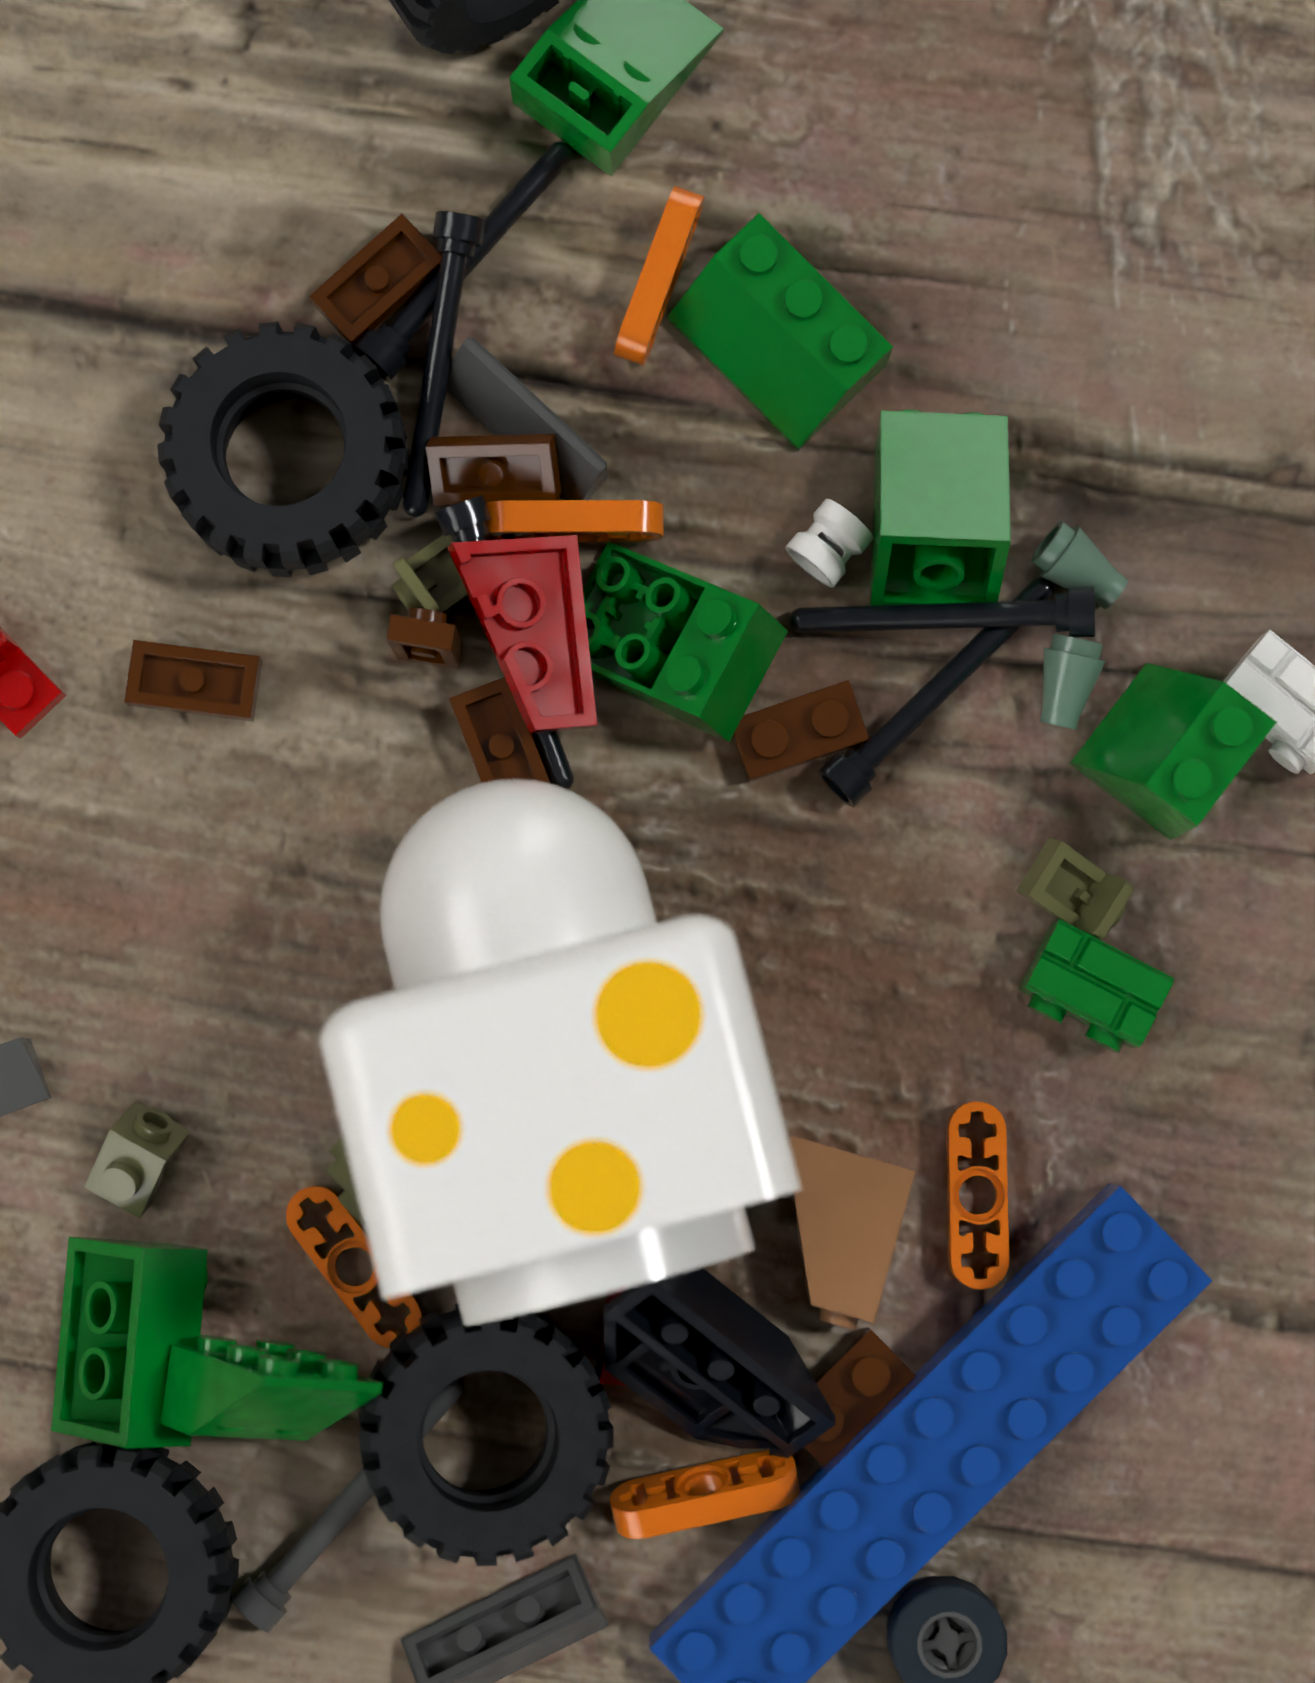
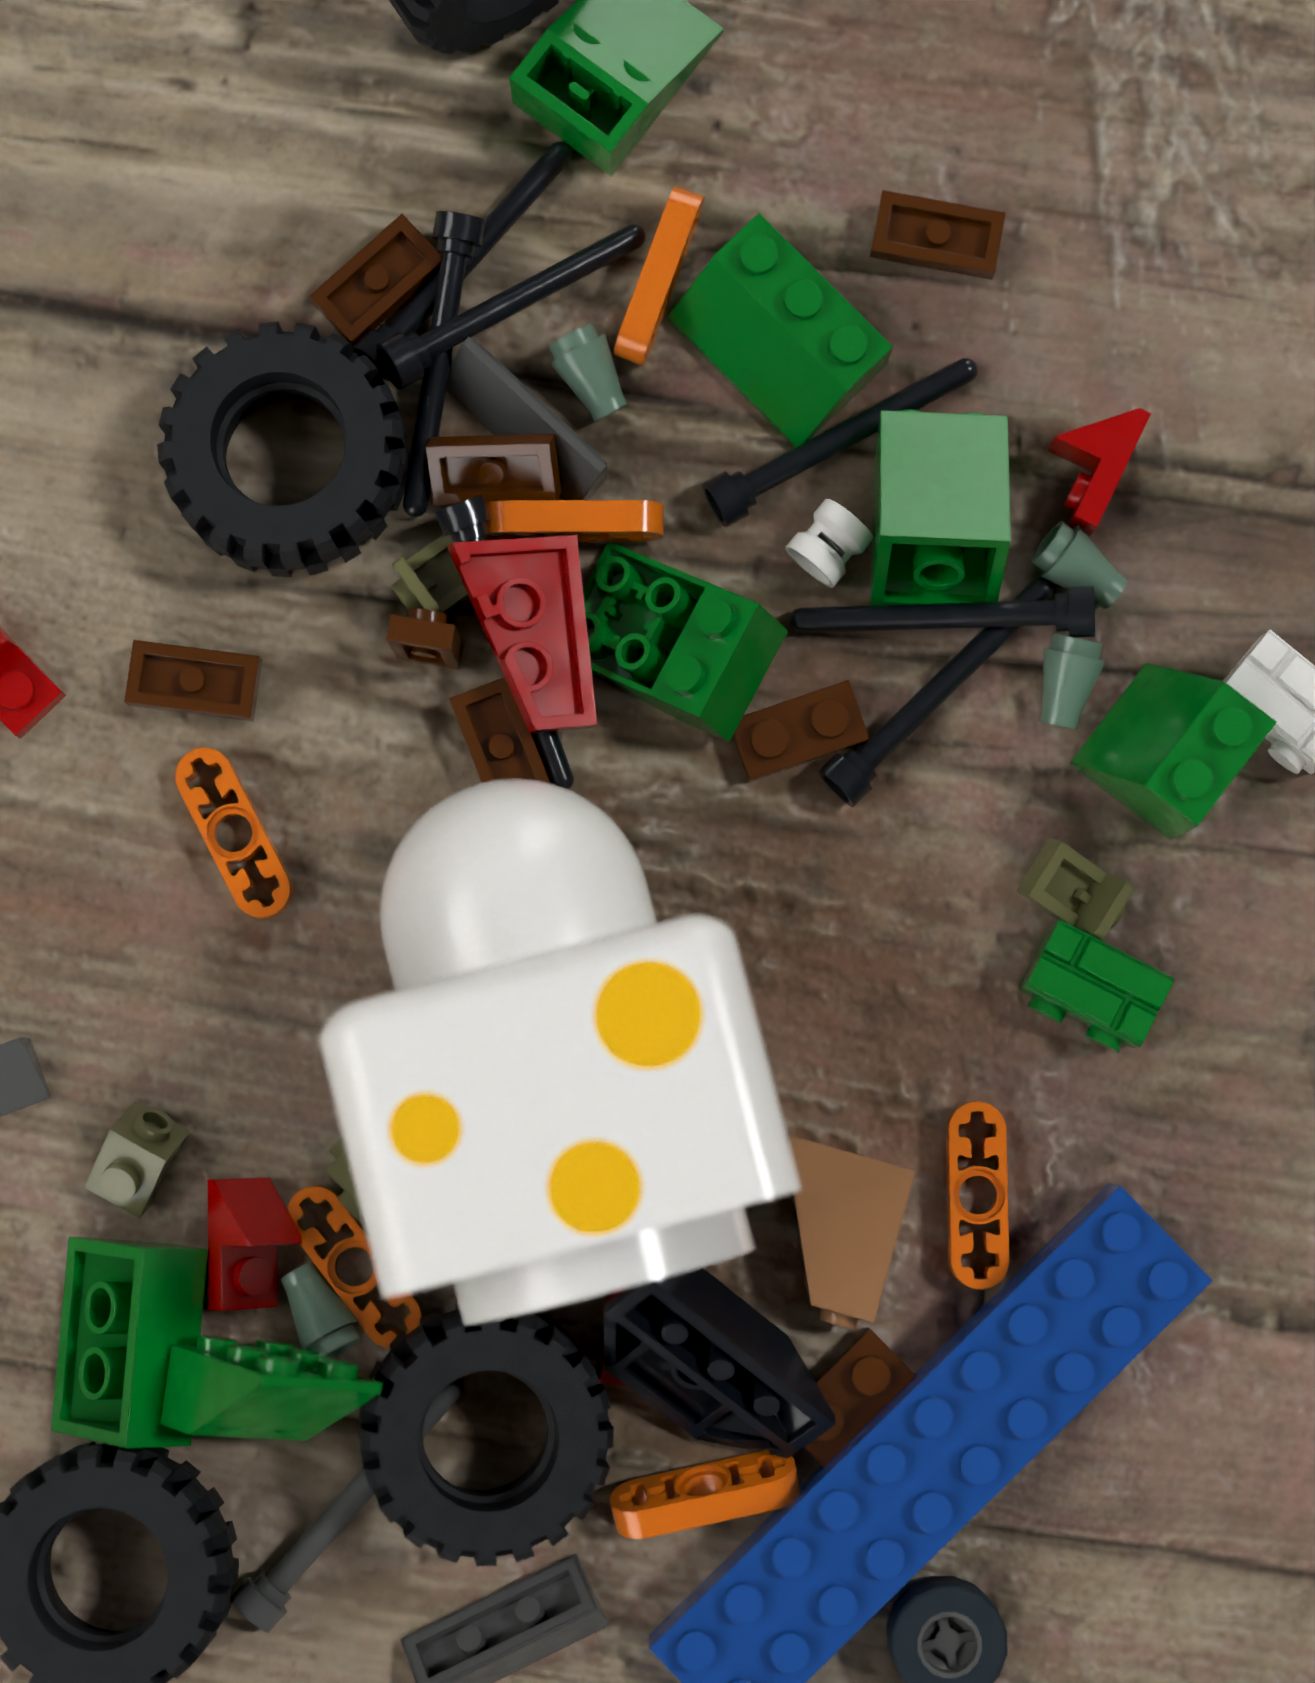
(227, 784): none -> orange beam
(243, 1237): none -> red slope
(319, 1313): none -> sand green cone
(408, 356): none -> black piece
(589, 370): none -> sand green cone
(736, 493): none -> black piece
(937, 234): none -> reddish brown plate
(1105, 452): none -> red slope

